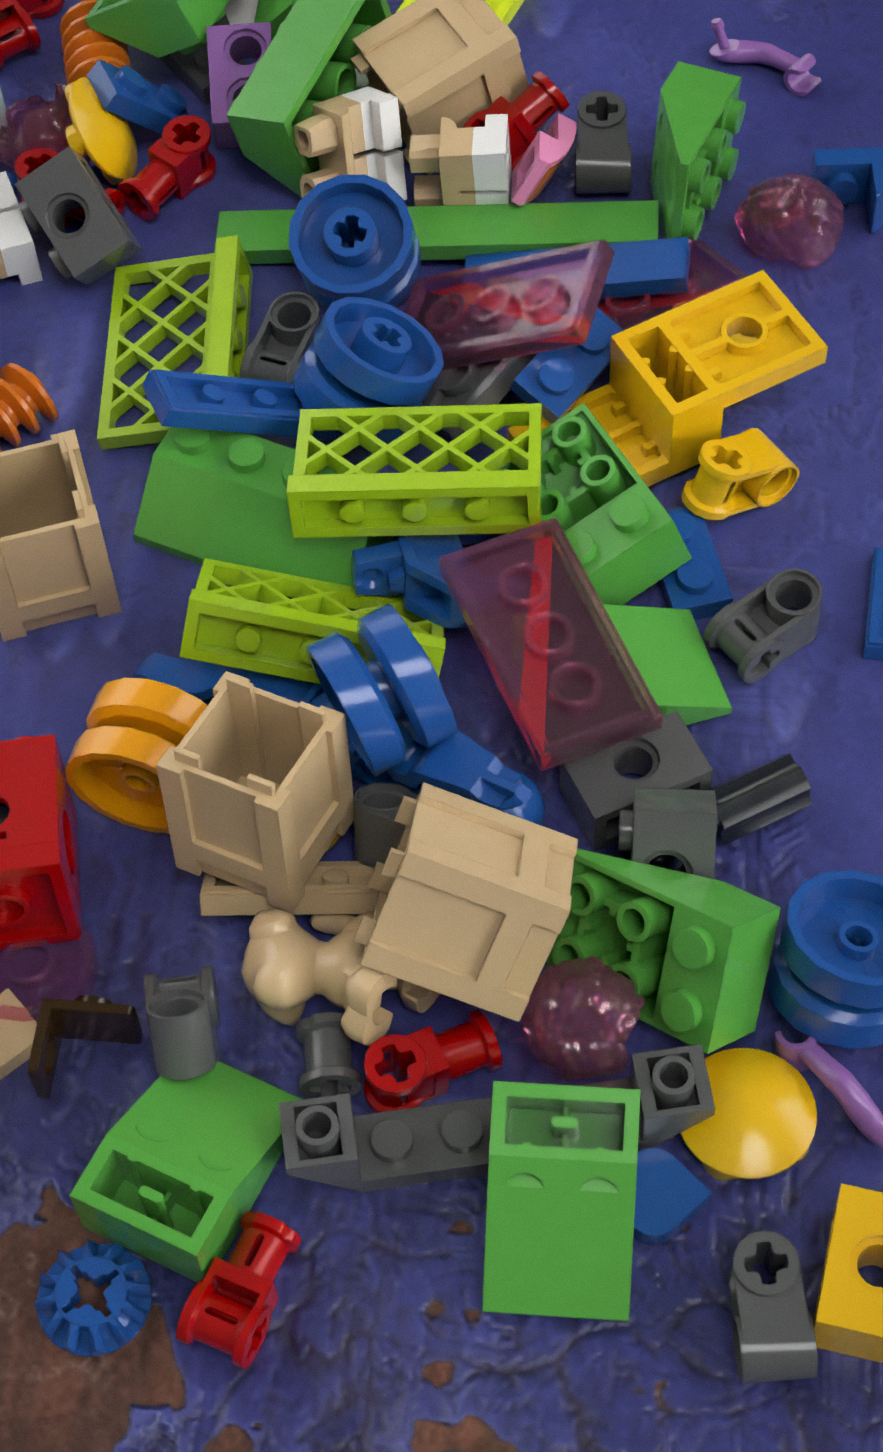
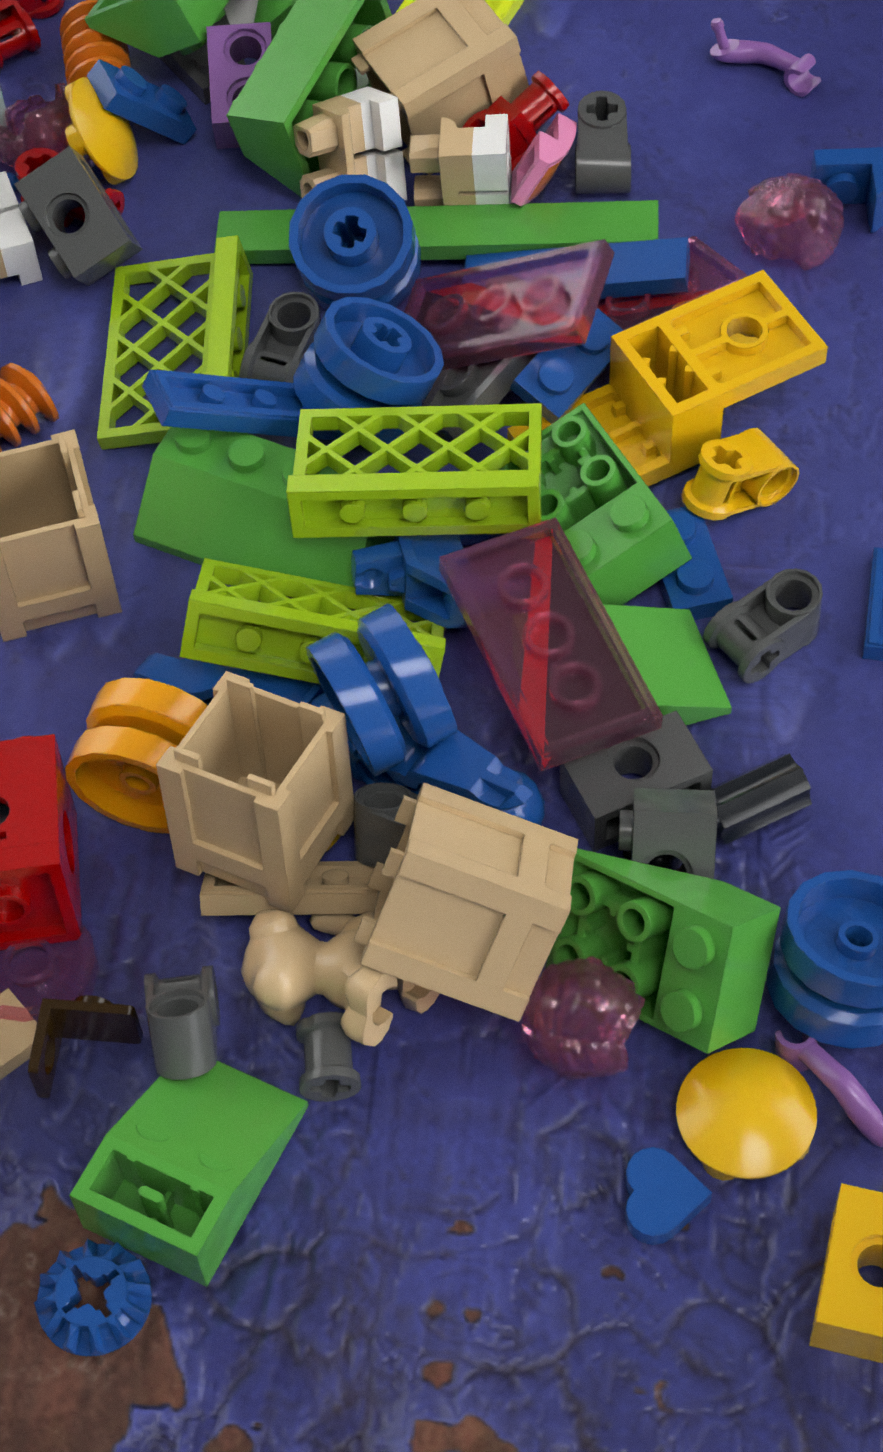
(176, 167): red connector -> none
(238, 1296): red connector -> none
(427, 1062): red connector -> none
(453, 1138): dark grey slope -> none
(561, 1200): bright green slope -> none
(694, 145): bright green slope -> none
(770, 1321): dark grey piece -> none

